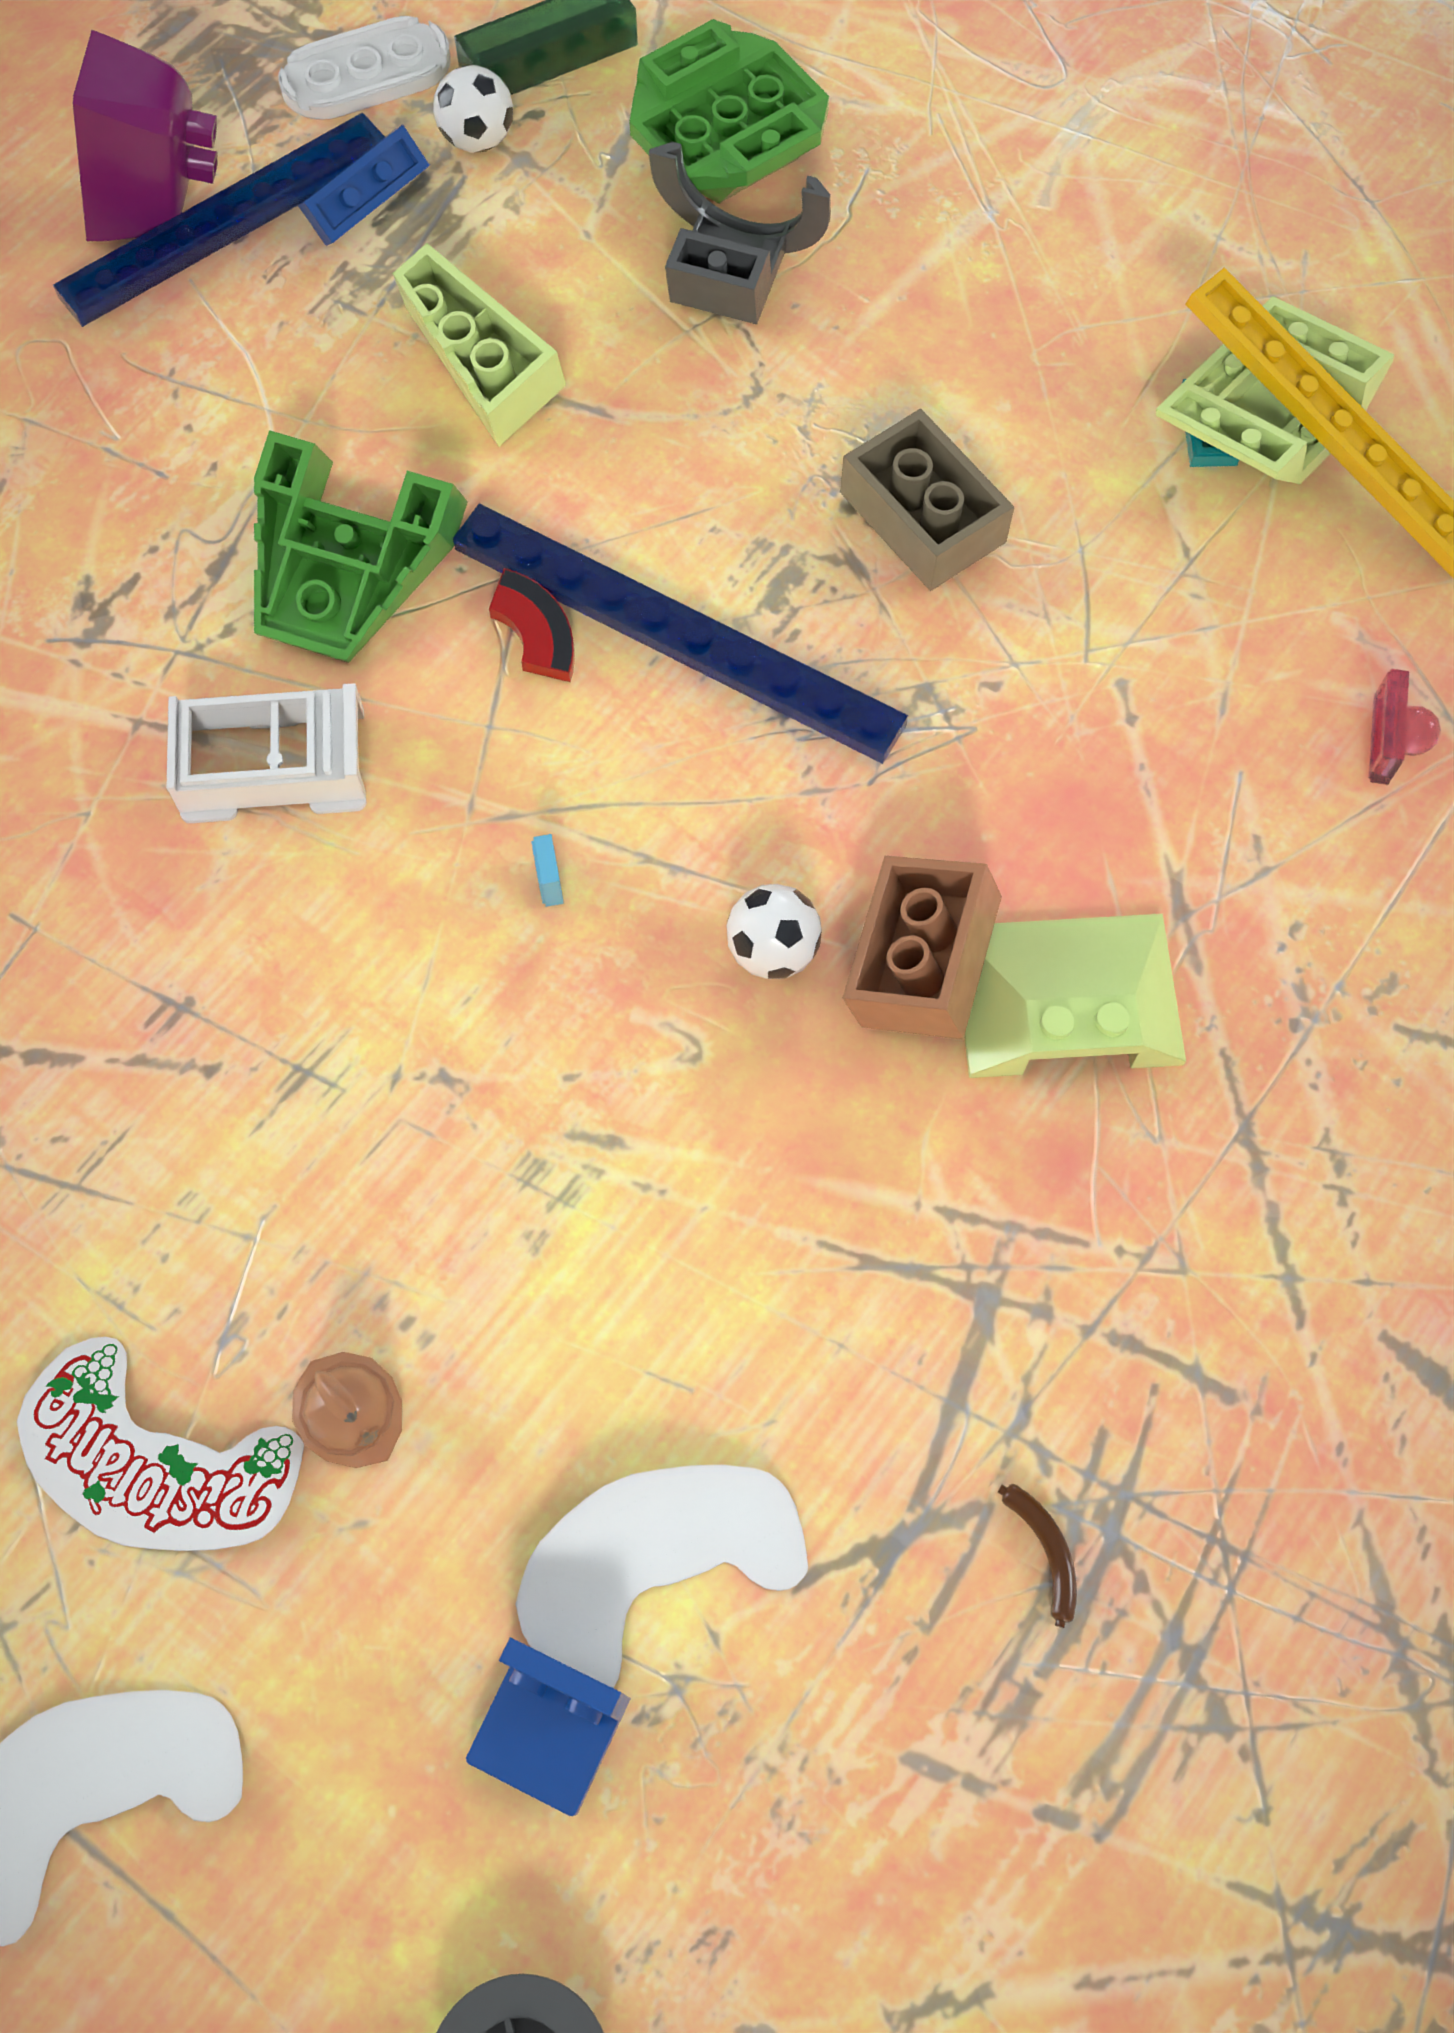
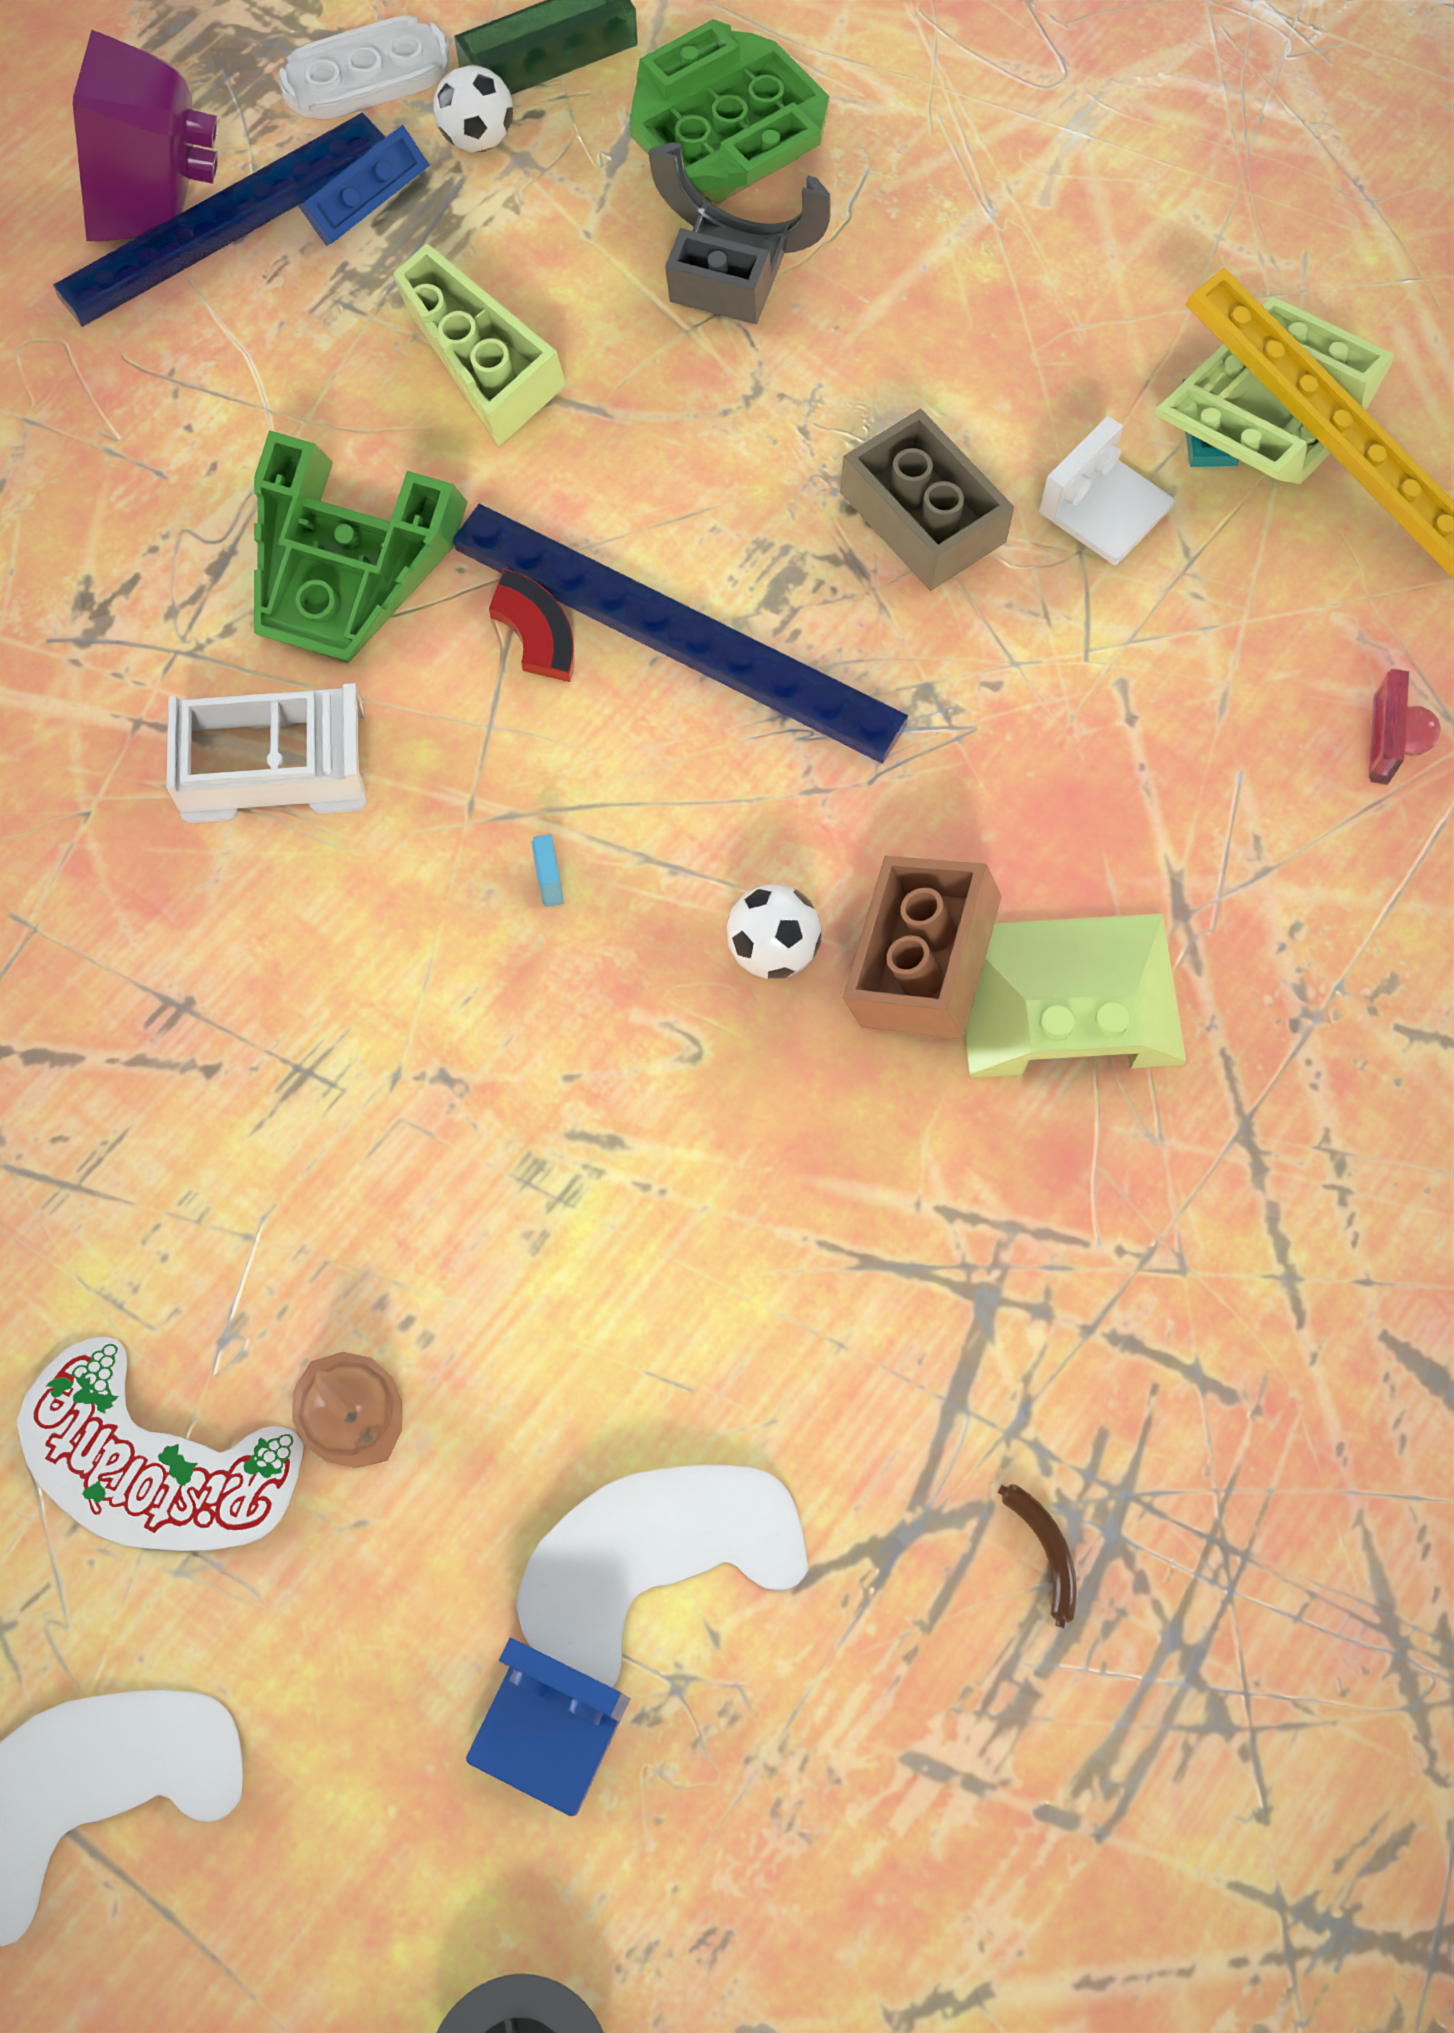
(1102, 497): none -> white bracket

